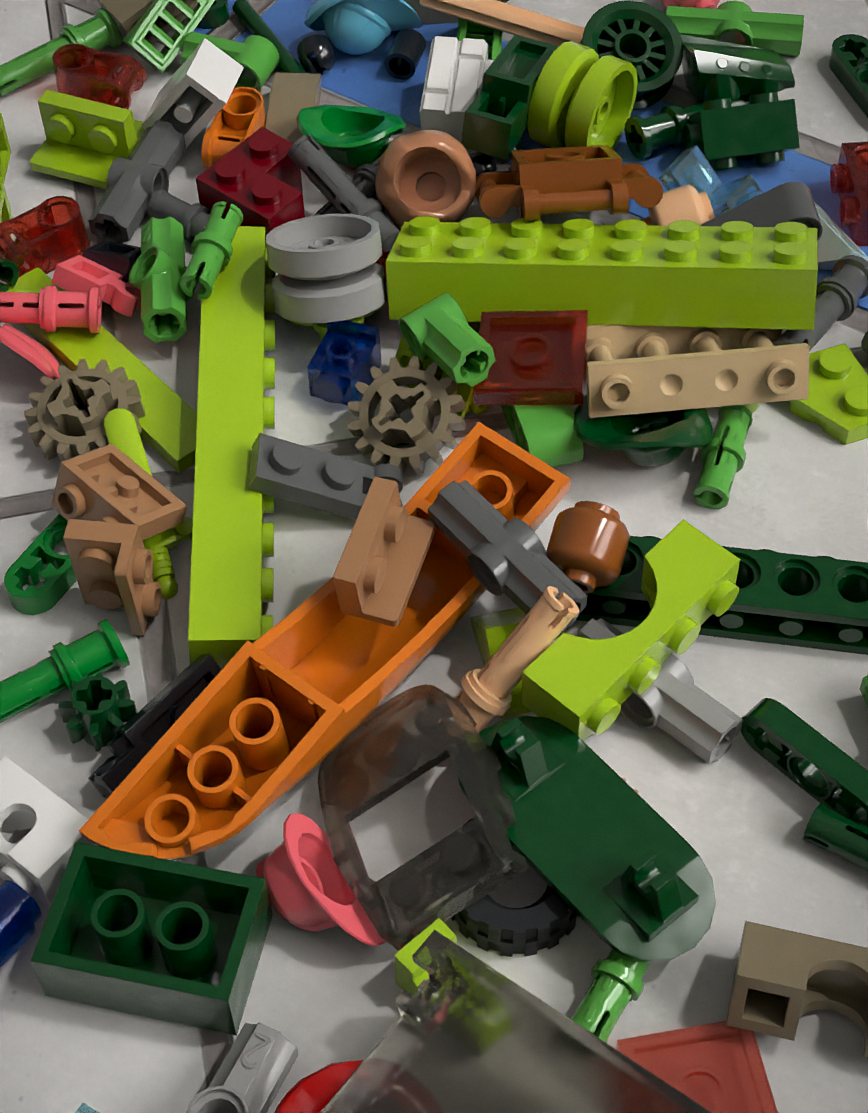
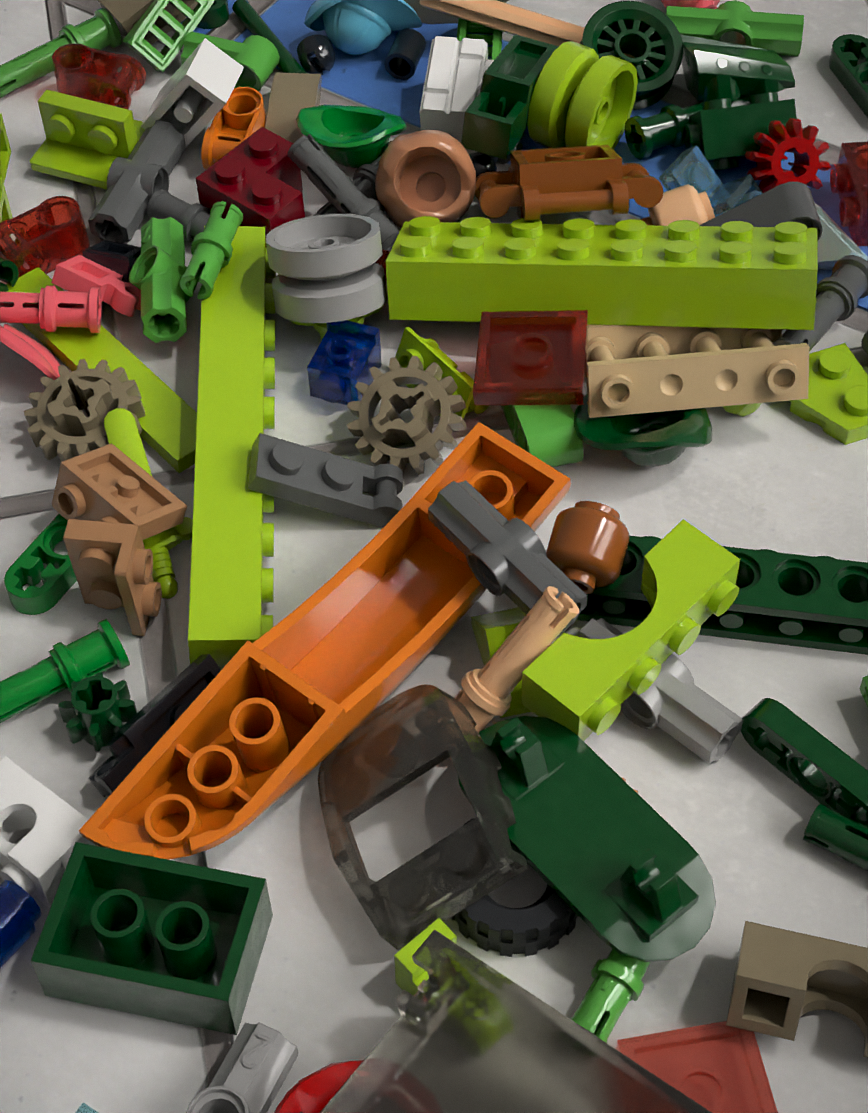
(309, 885): coral piece -> none
(382, 557): medium nougat bracket -> none
(444, 335): bright green piece -> none
(723, 457): bright green pin -> none
(791, 139): none -> red gear

